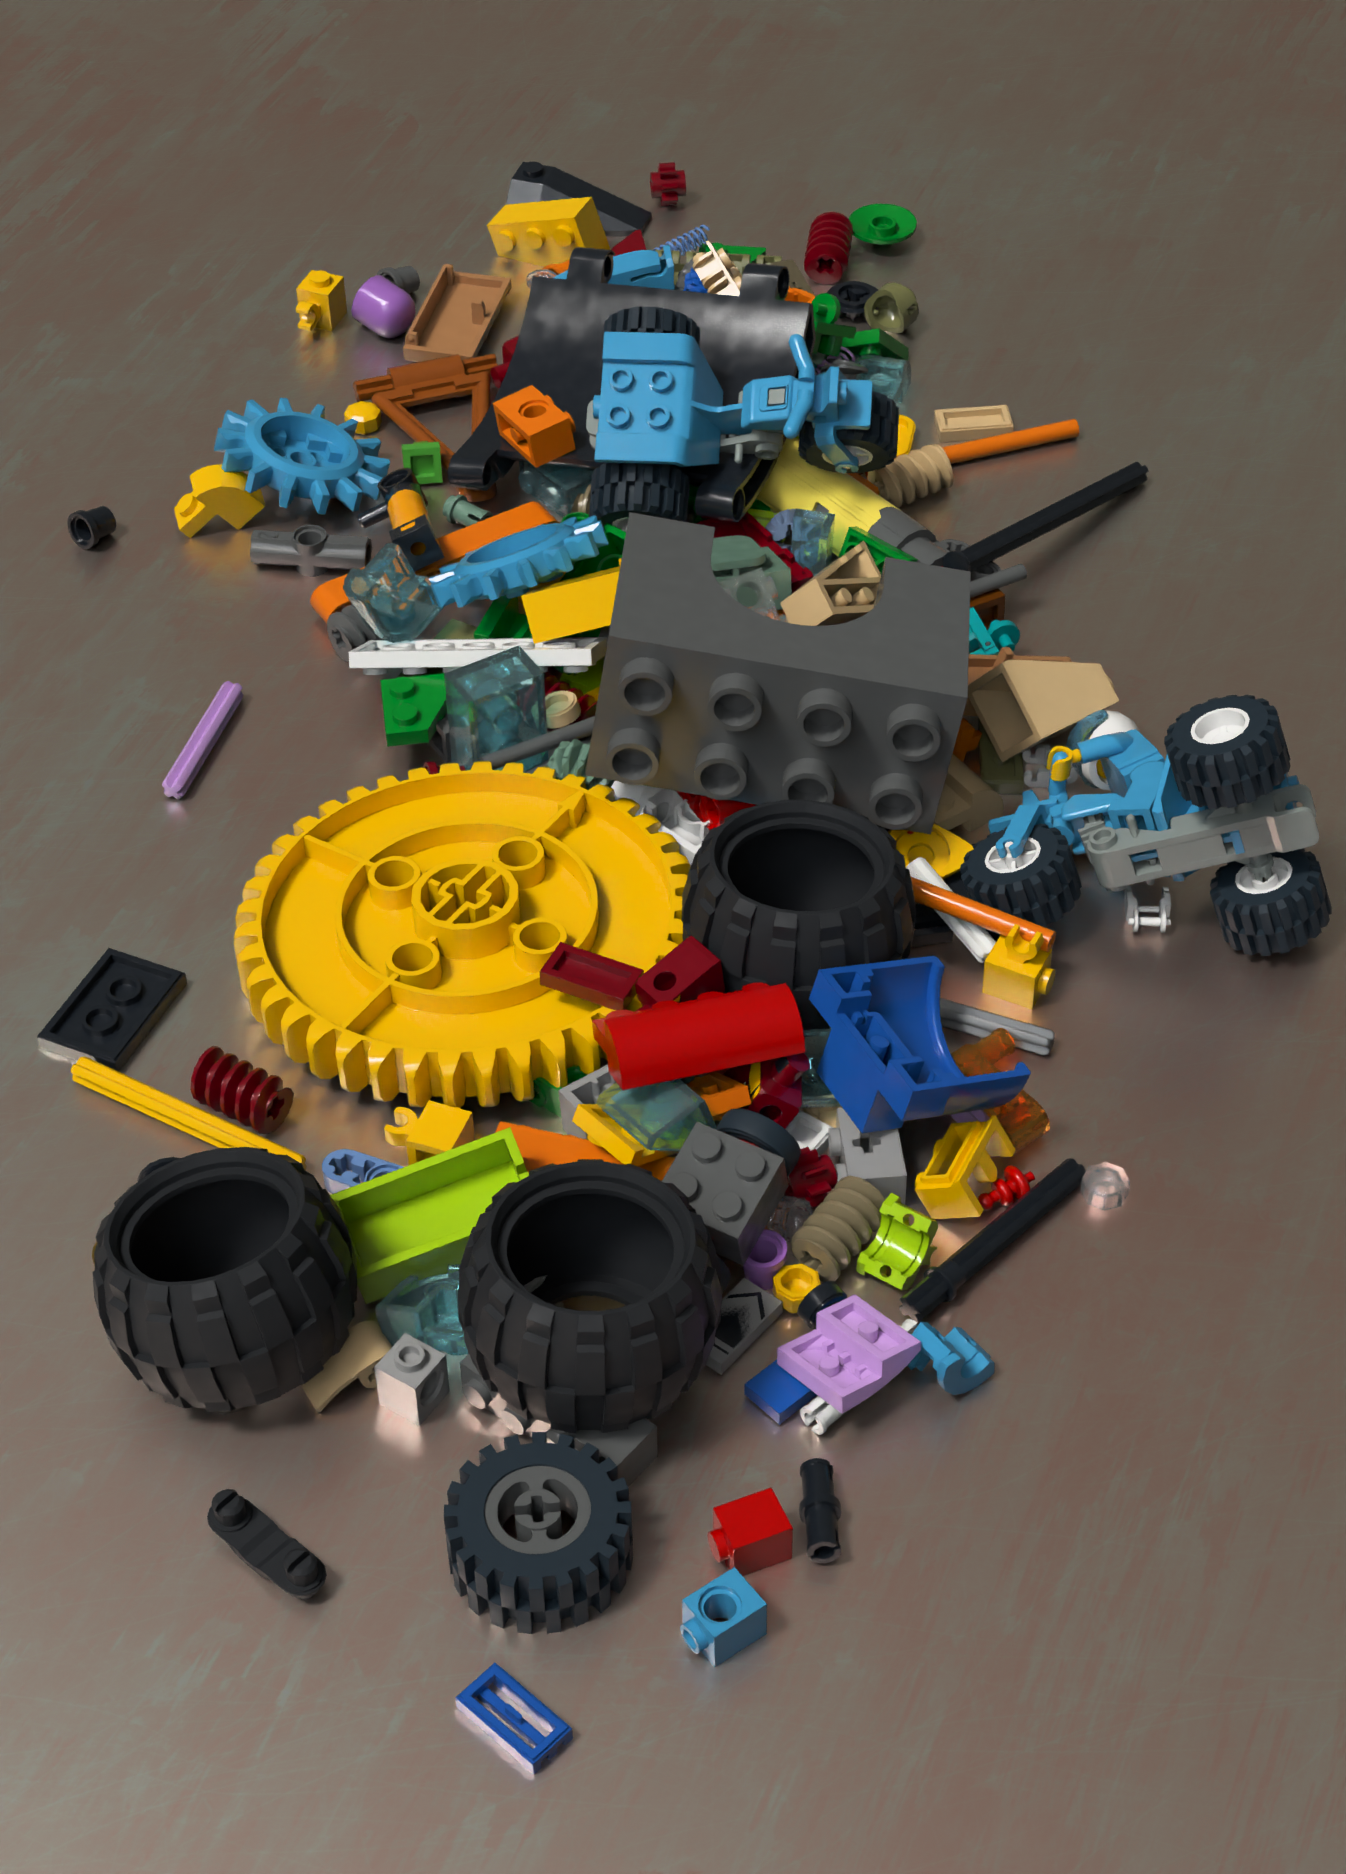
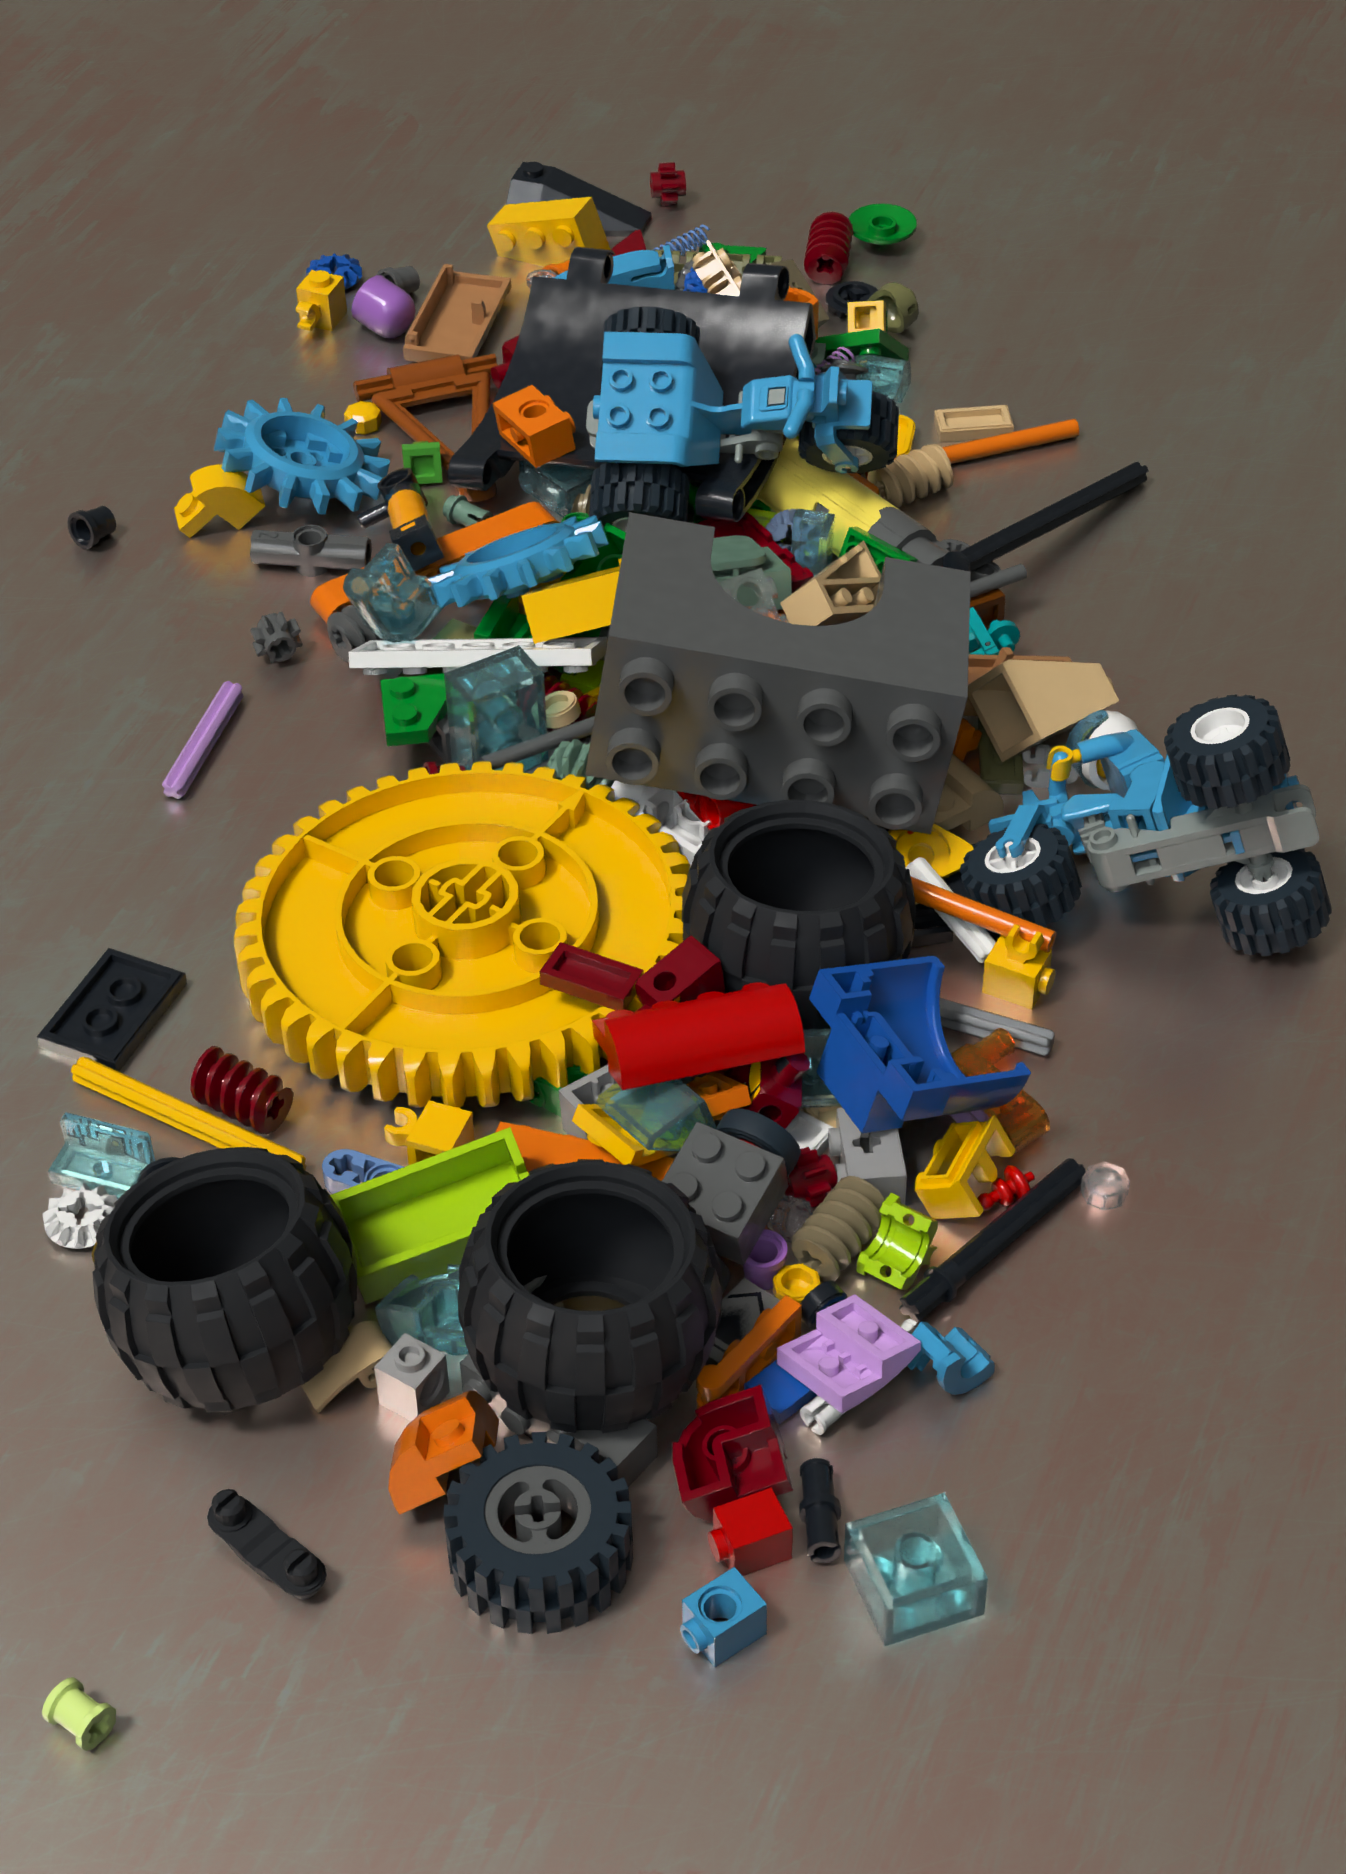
(61, 1221): none -> white gear
(79, 1713): none -> yellowish green bush
(100, 1155): none -> clear light blue panel
(276, 637): none -> dark grey gear
(342, 266): none -> blue gear
(436, 1444): none -> orange brick
(544, 1746): blue tile -> none
(730, 1453): none -> dark red brick
(751, 1354): none -> orange plate
(829, 335): green hips -> none
(867, 316): none -> yellow leg
(915, 1569): none -> clear light blue brick
(1132, 911): white piece -> none

